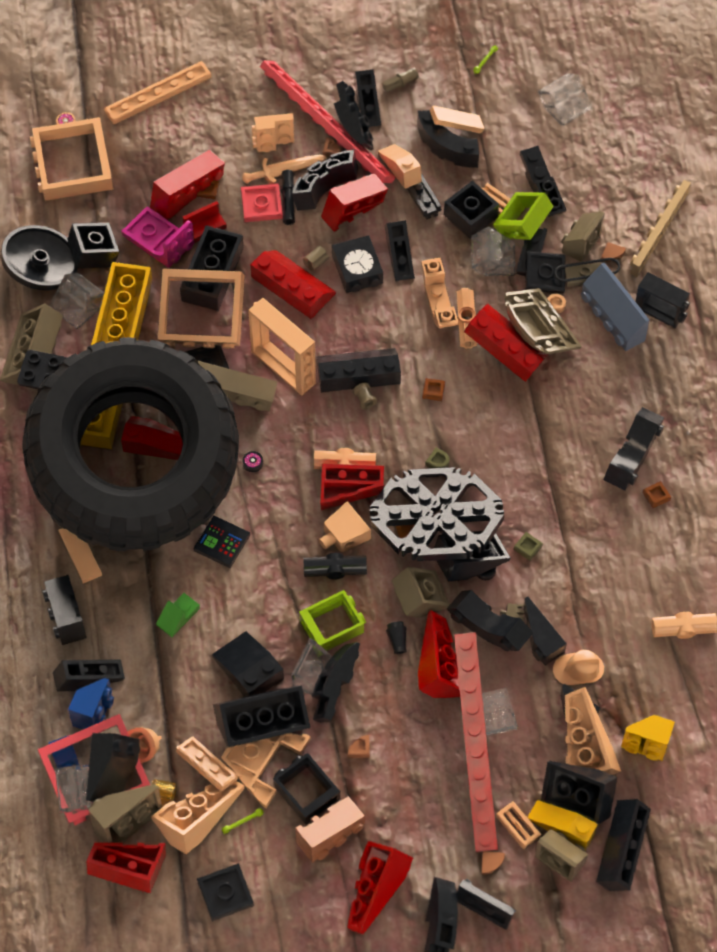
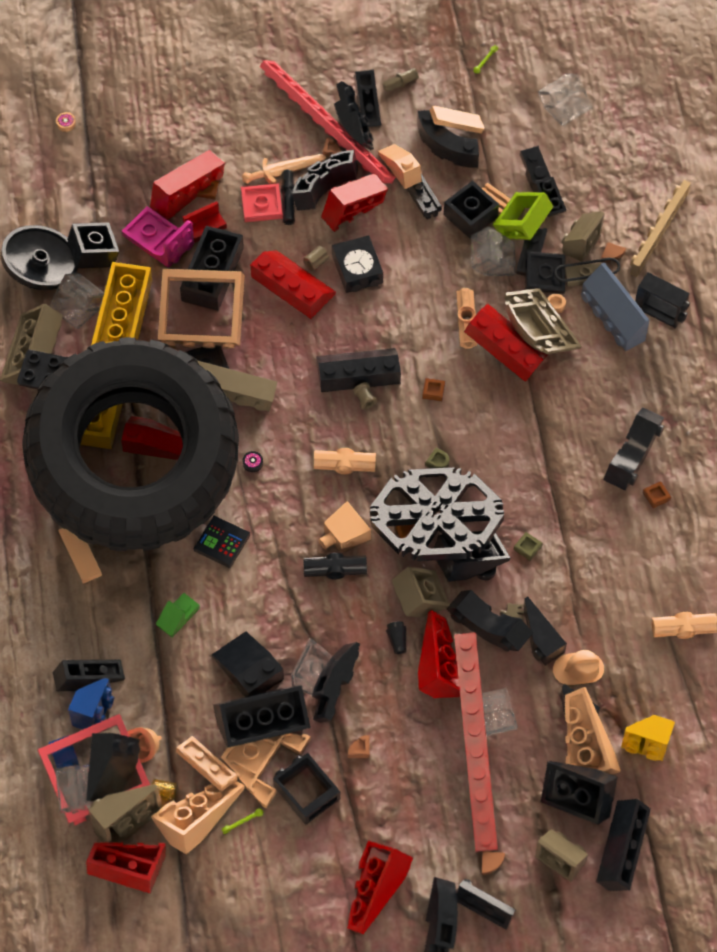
(64, 610): black wedge -> none
(77, 186): light nougat window -> none
(157, 92): light nougat tile -> none
(225, 892): black tile -> none
(272, 131): light nougat plate -> none
(297, 374): light nougat window -> none
(307, 615): lime window -> none
(330, 829): wedge -> none
(349, 483): red wedge -> none
(399, 250): black slope -> none
(437, 295): light nougat slope -> none
(529, 839): light nougat tile -> none
(573, 825): yellow slope -> none

